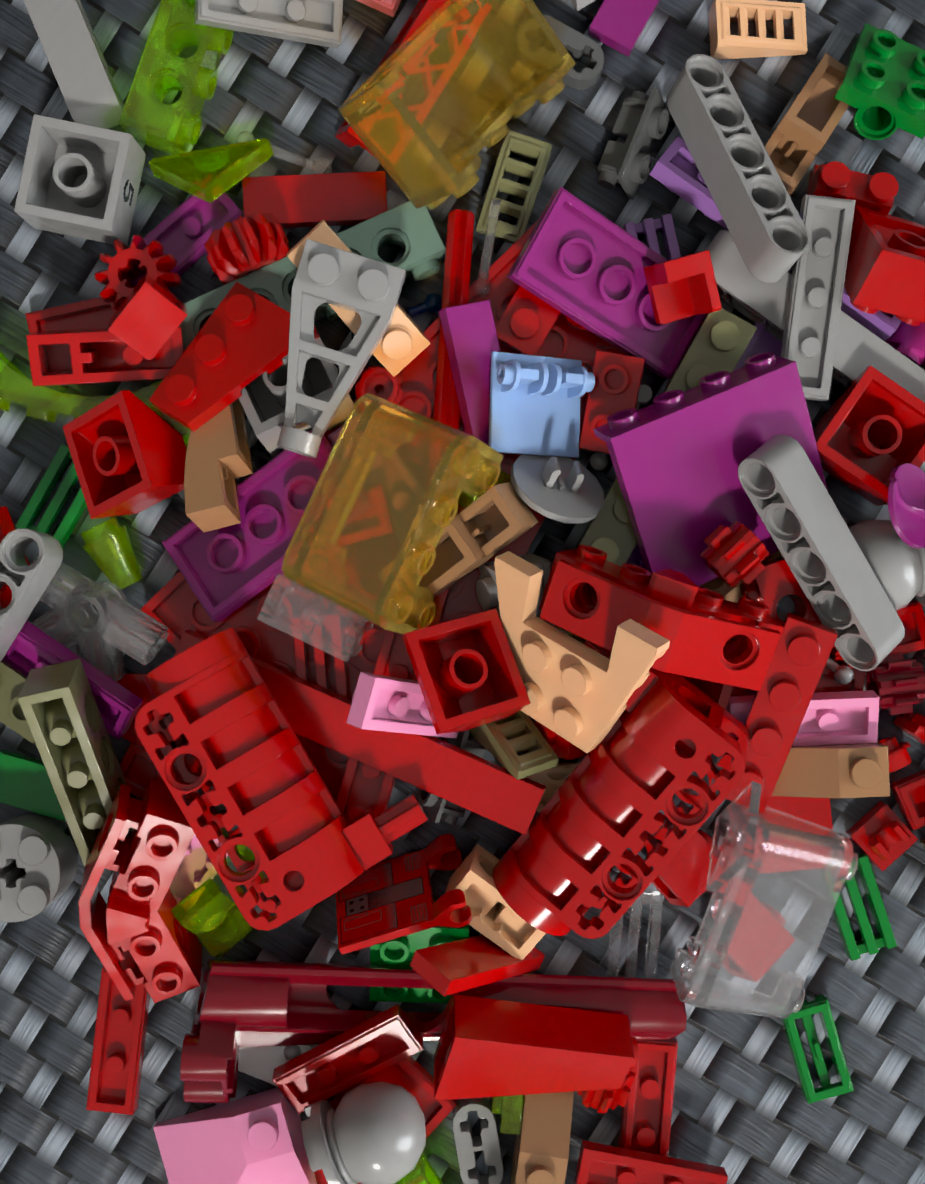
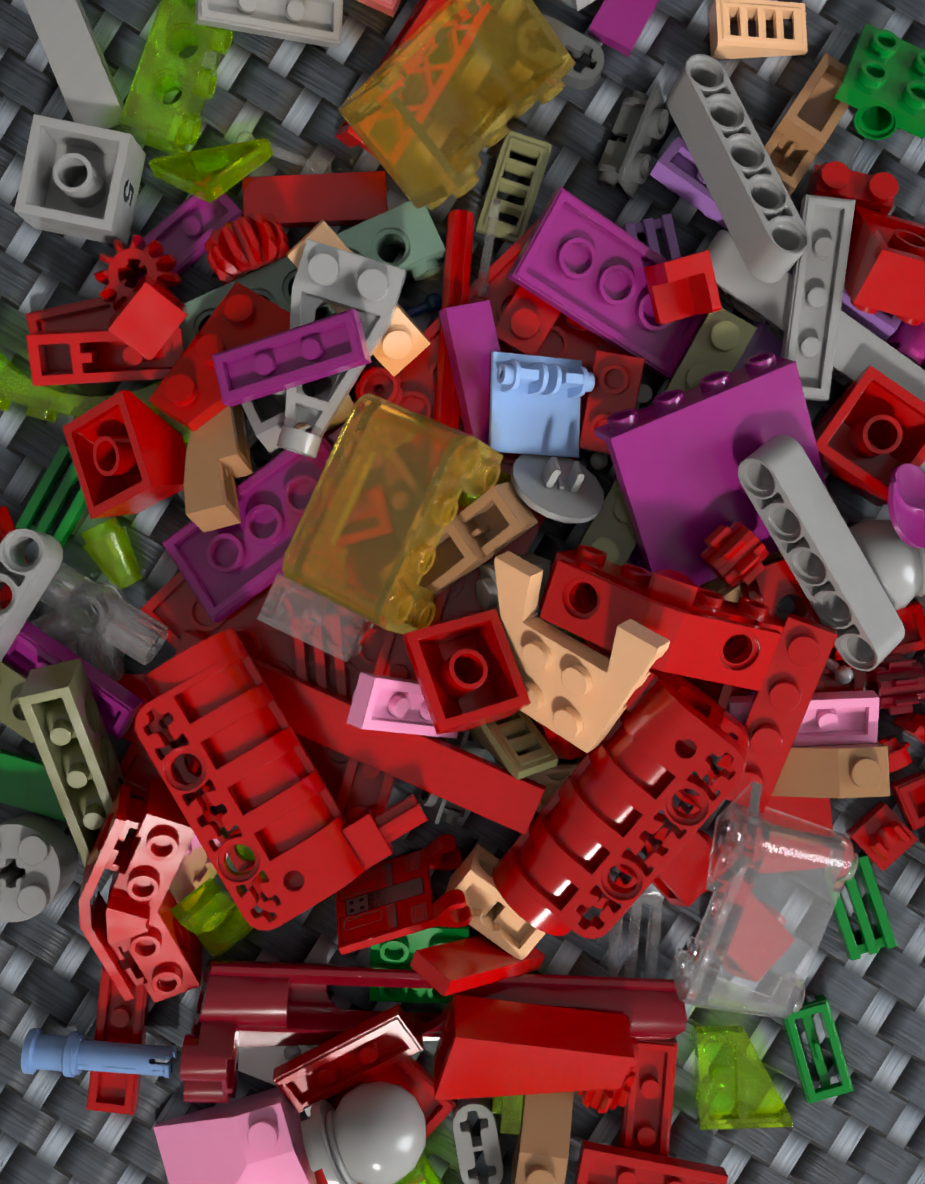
(76, 1053): none -> medium blue pin
(291, 358): none -> magenta tile
(733, 1083): none -> clear neon green wing

